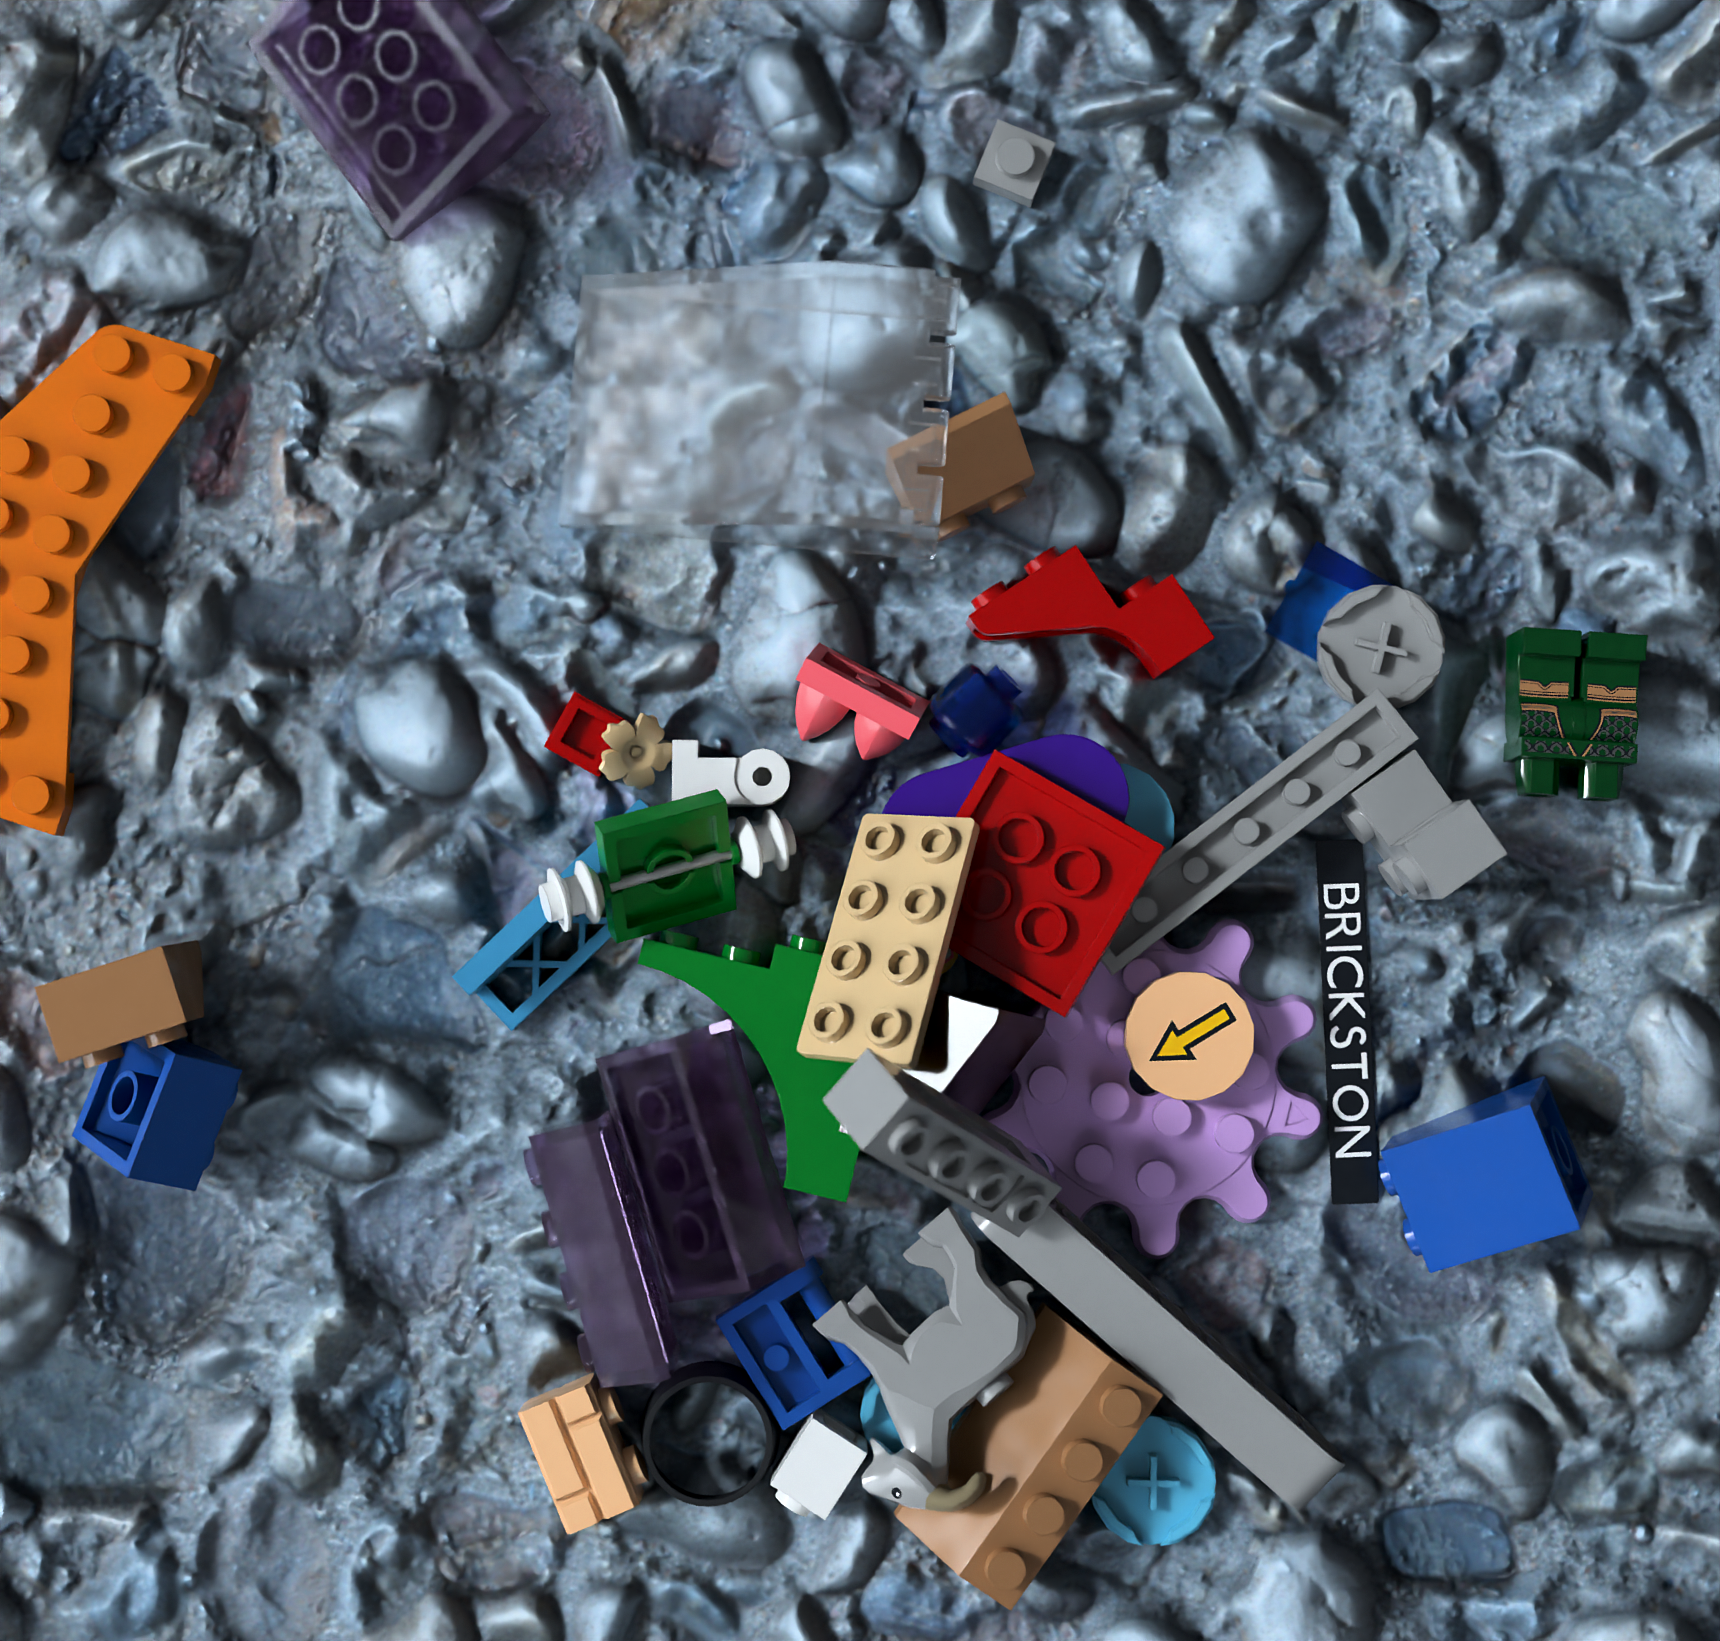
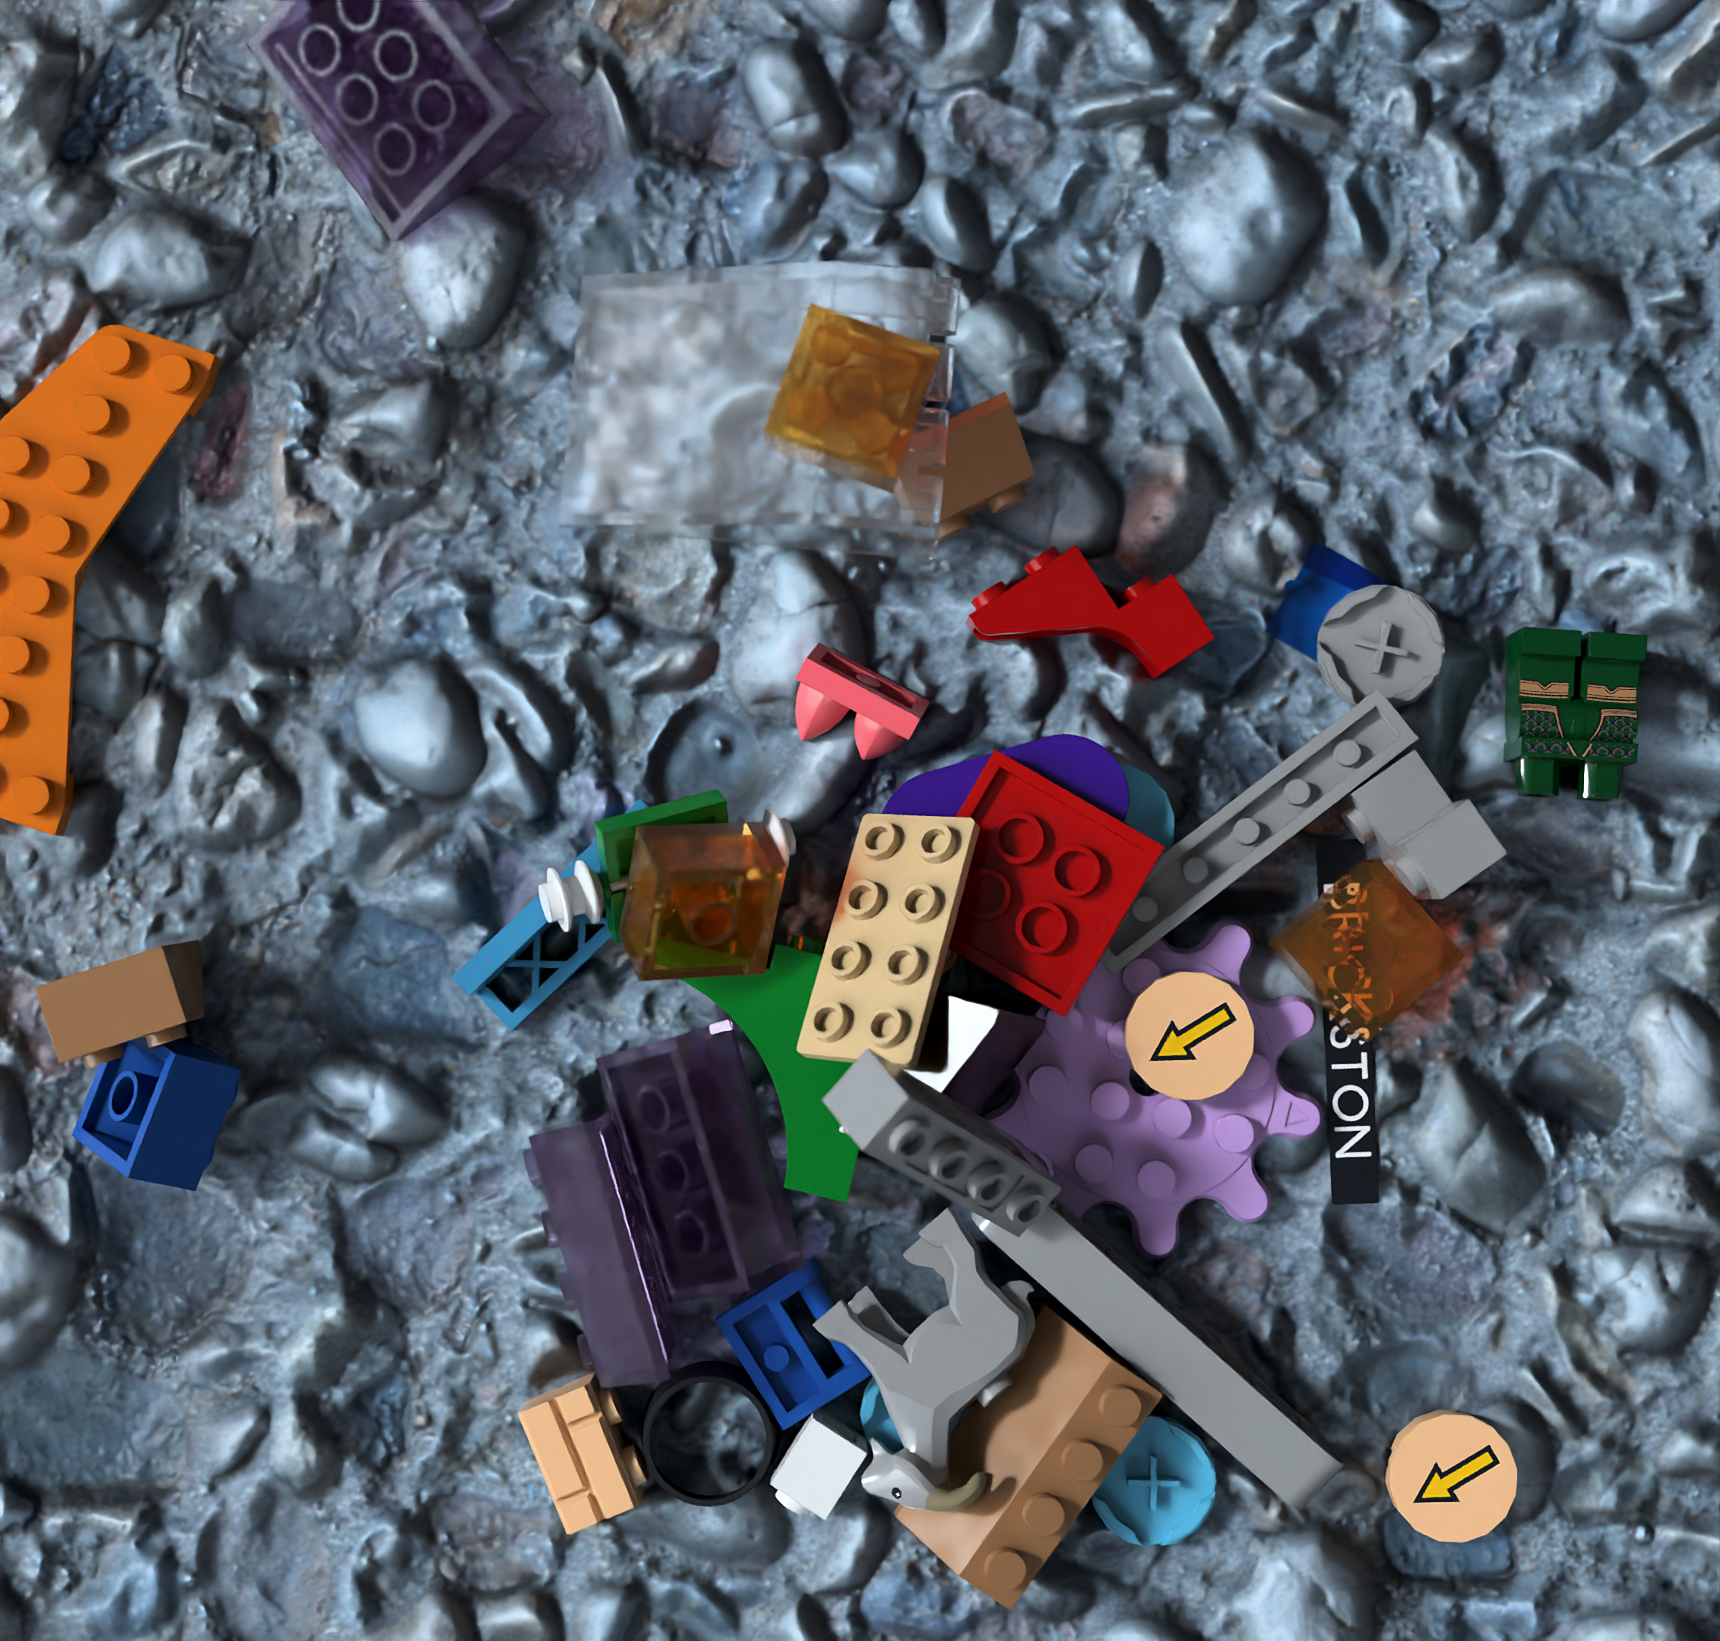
(580, 731): red tile -> none
(635, 751): tan plant -> none
(701, 900): none -> clear orange brick
(749, 781): white leg -> none
(852, 398): none -> clear orange brick
(976, 710): clear blue head -> none
(1014, 163): light grey plate -> none
(1365, 949): none -> clear orange brick
(1451, 1476): none -> light nougat tile
(1487, 1177): blue slope -> none

